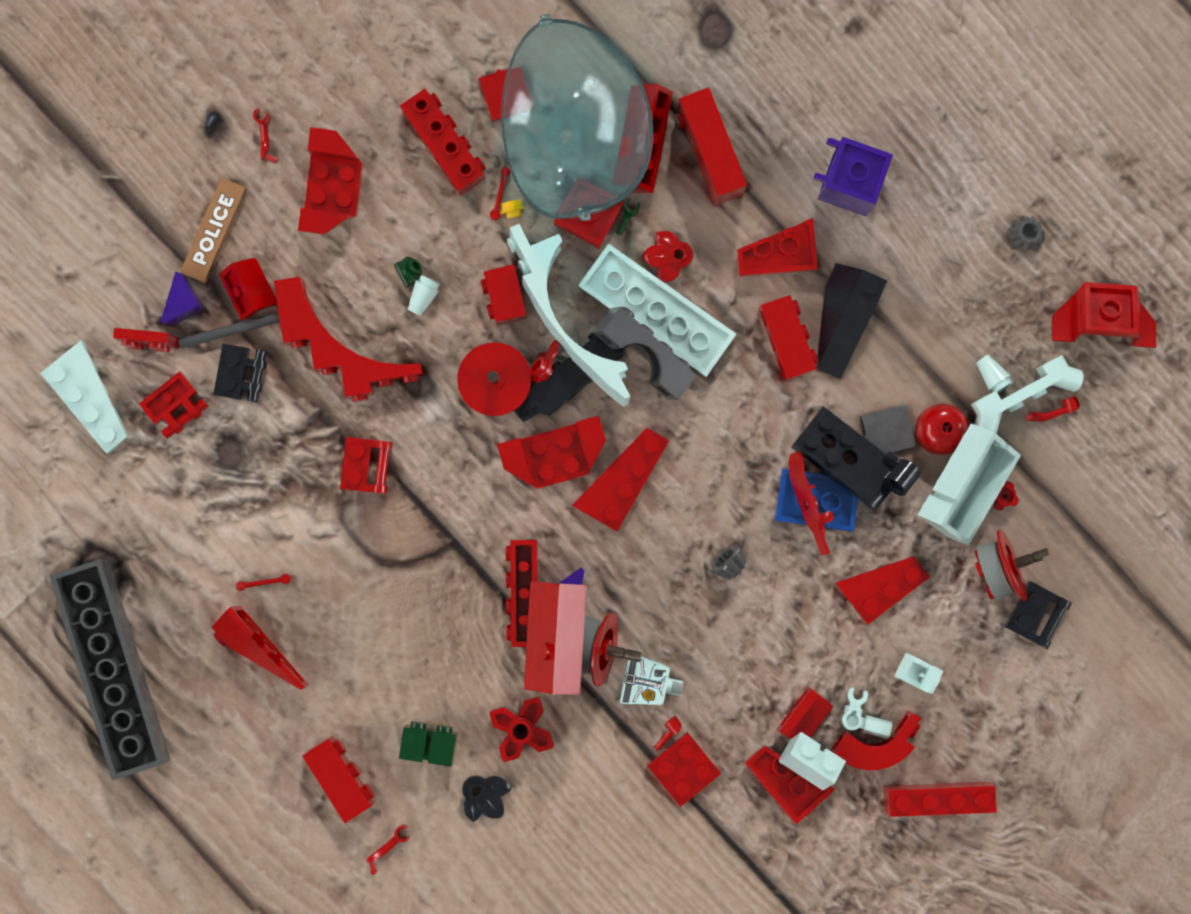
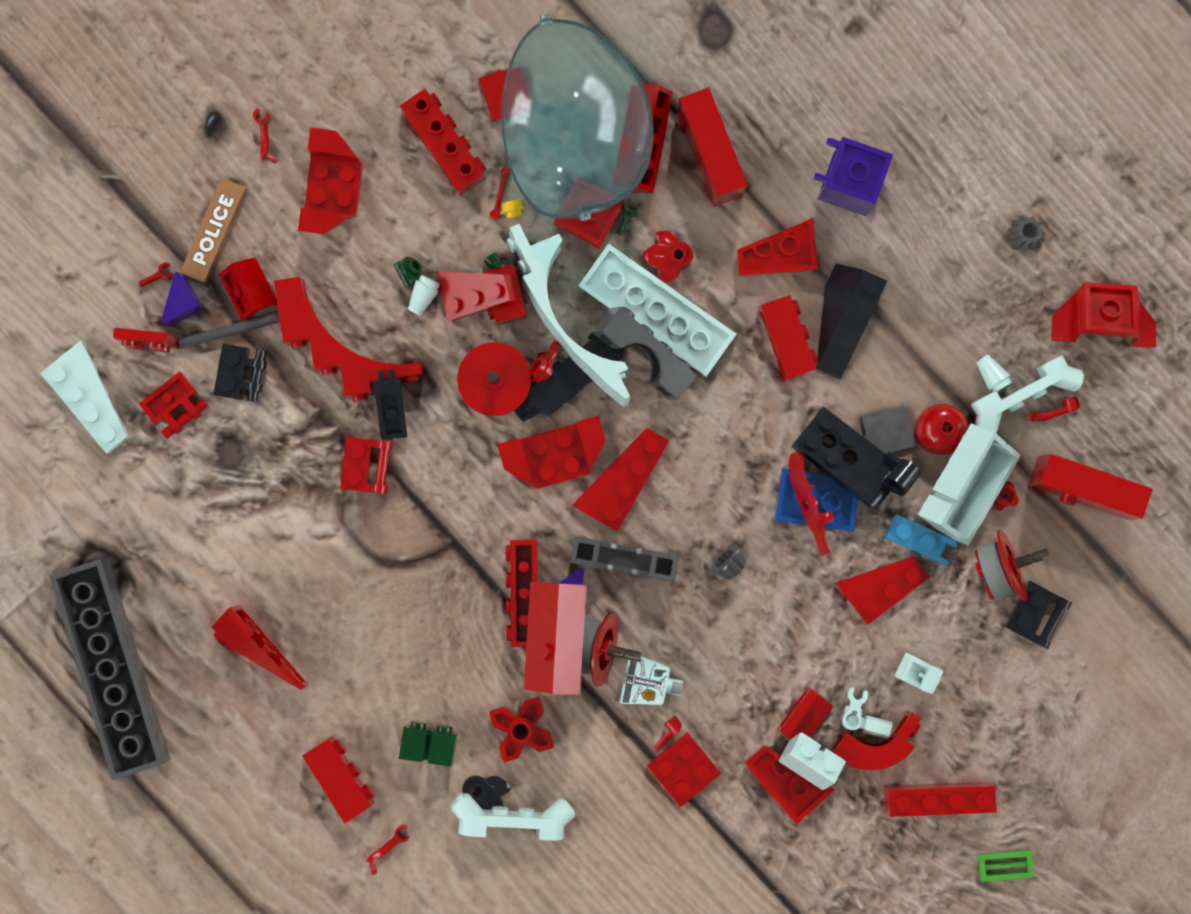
(158, 275): none -> red hand
(241, 586): red hinge -> none
(390, 406): none -> black hinge
(473, 292): none -> wing
(475, 820): none -> light aqua plate
(493, 261): none -> dark green hand
(624, 559): none -> dark grey arch
(919, 539): none -> dark azure hinge
(982, 866): none -> bright green tile
(1090, 487): none -> red brick

